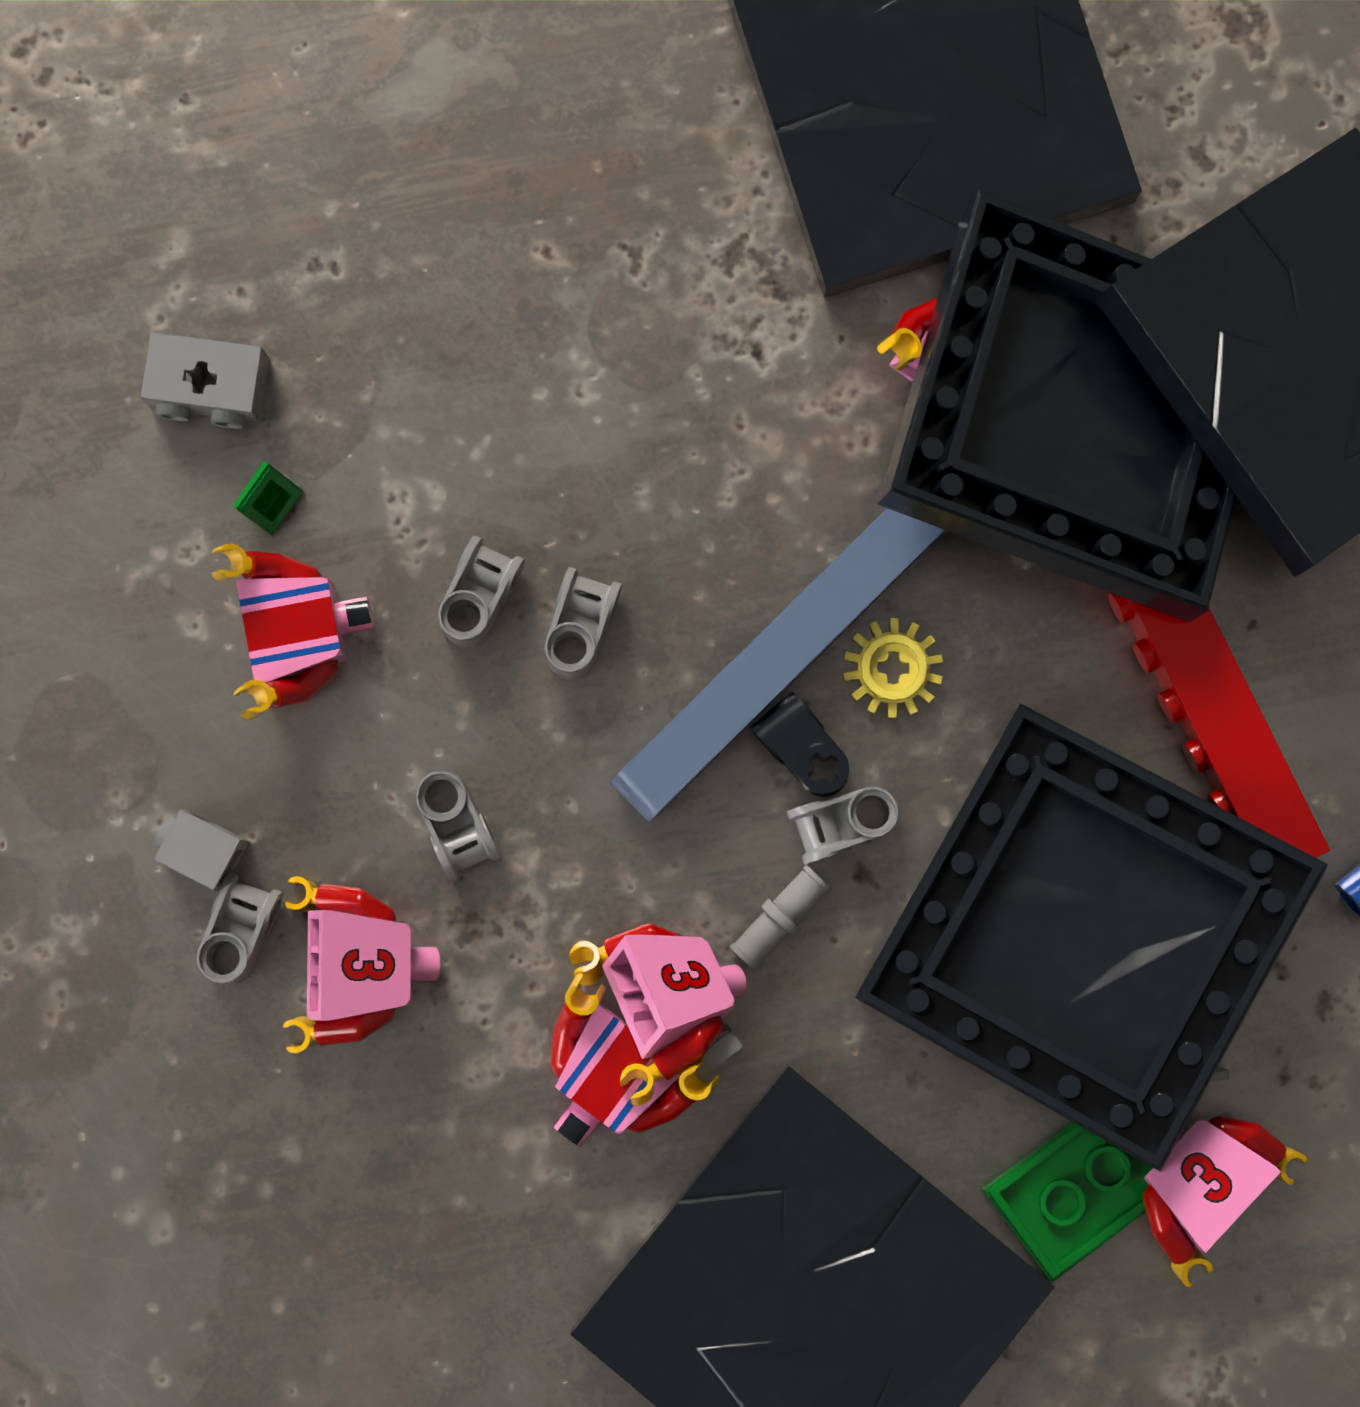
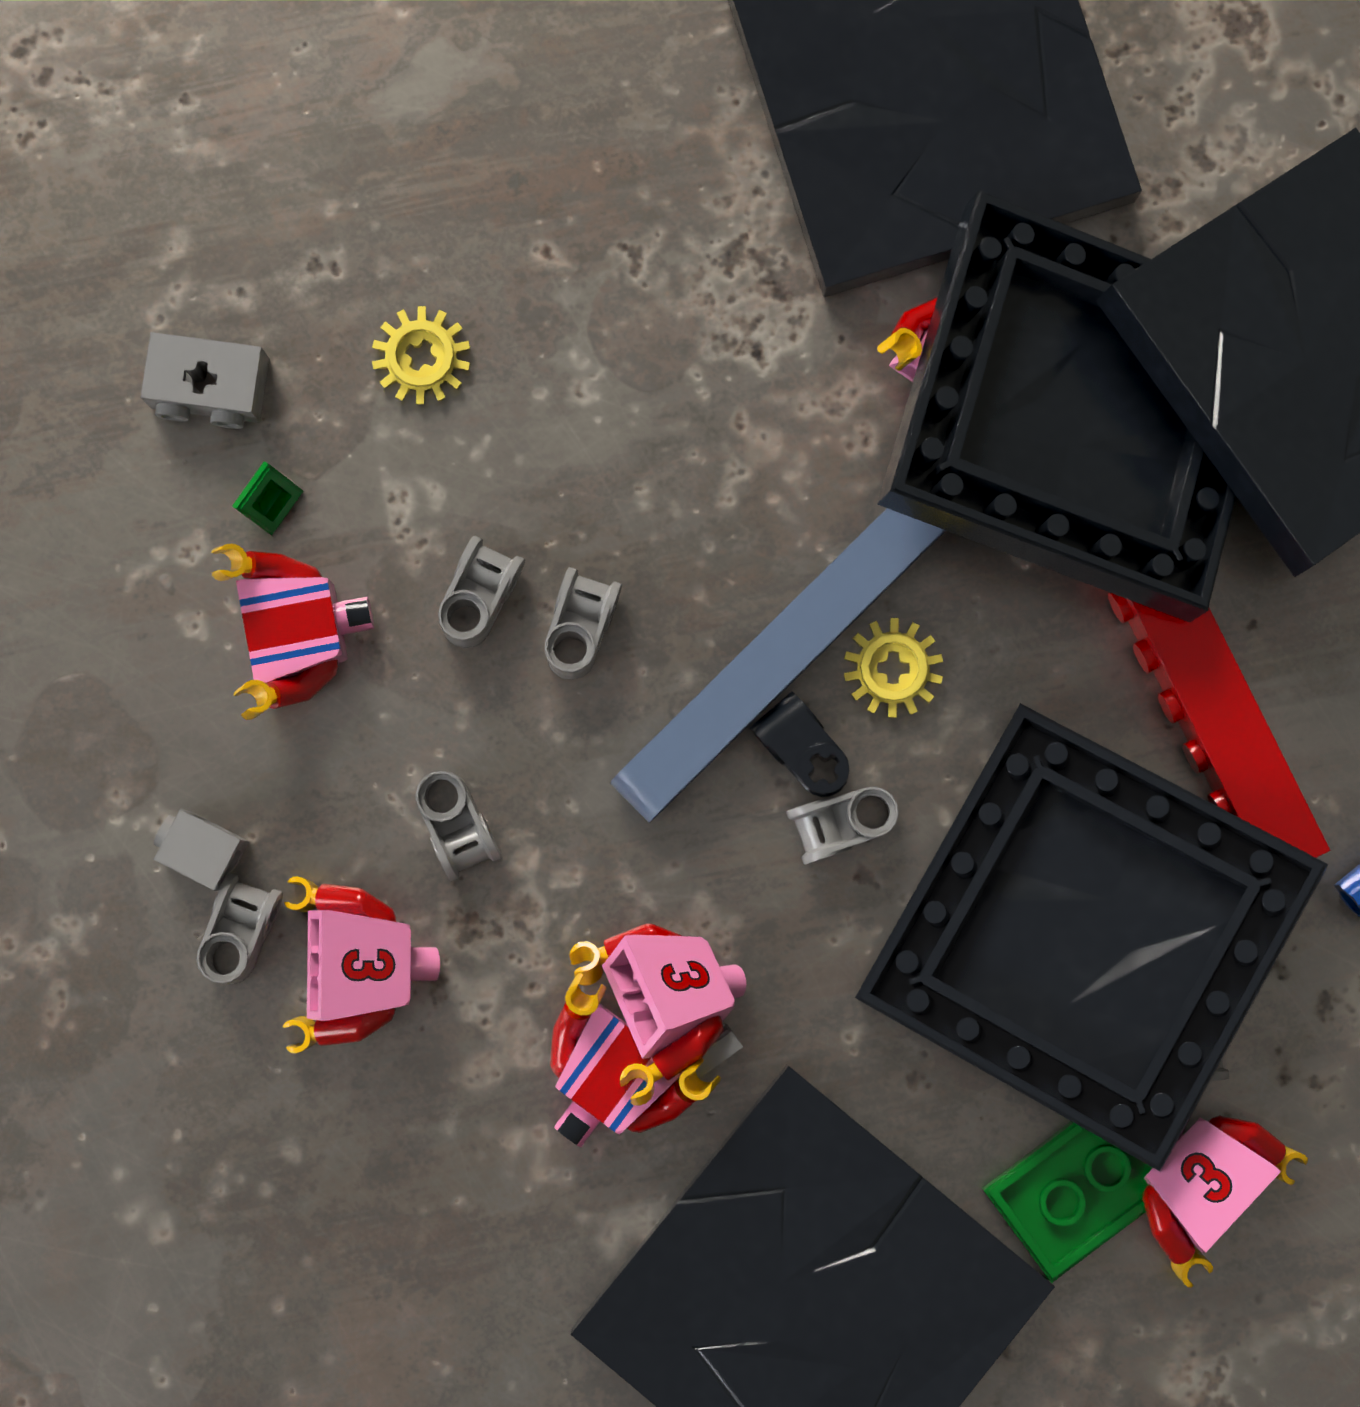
(414, 334): none -> light yellow gear
(780, 917): light grey pin -> none

